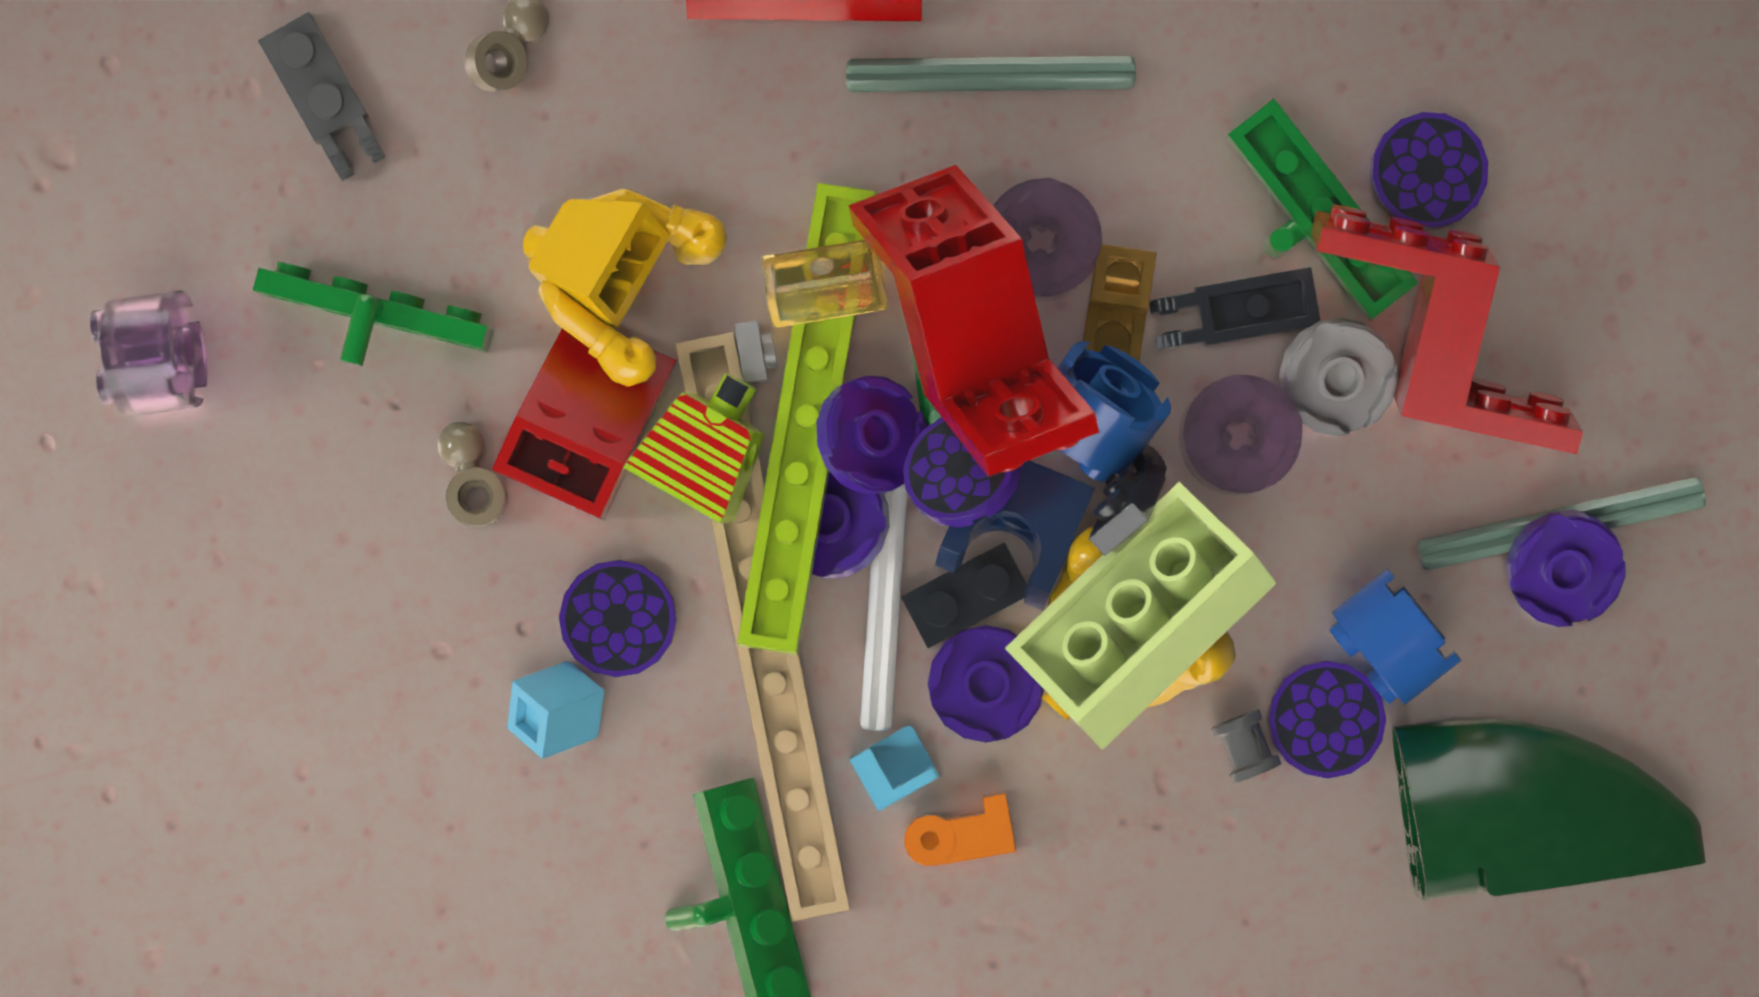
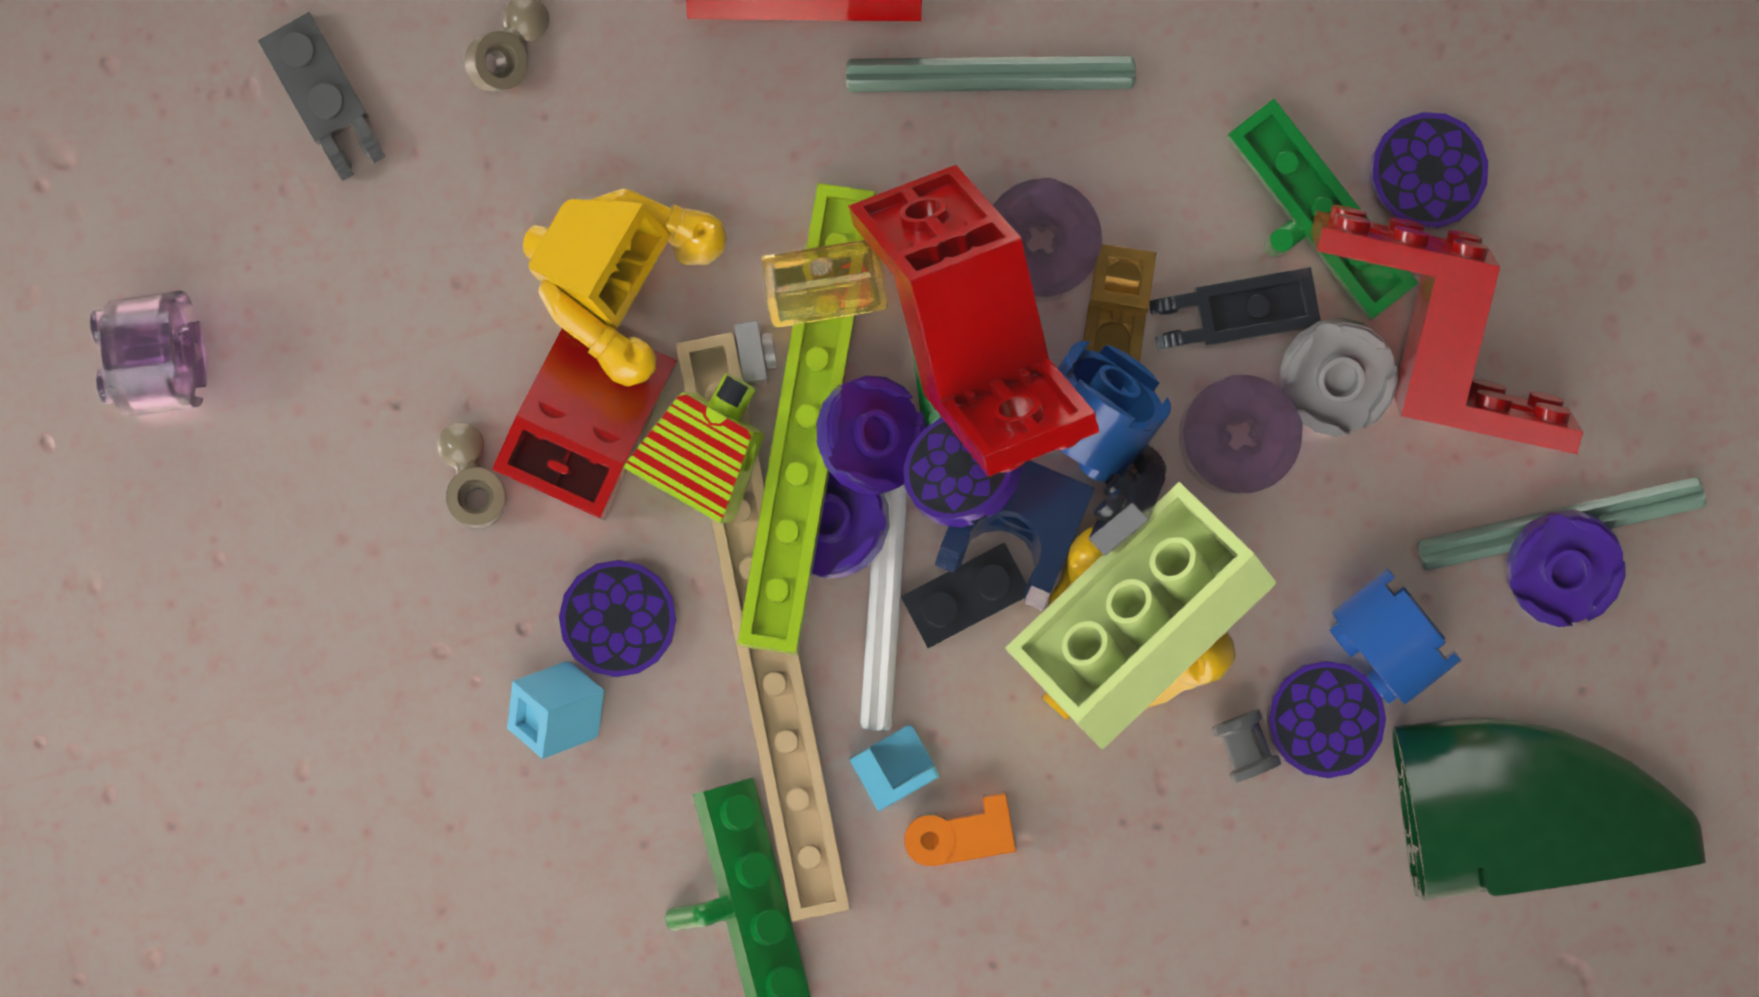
(350, 300): green plate -> none
(981, 686): dark purple tile -> none

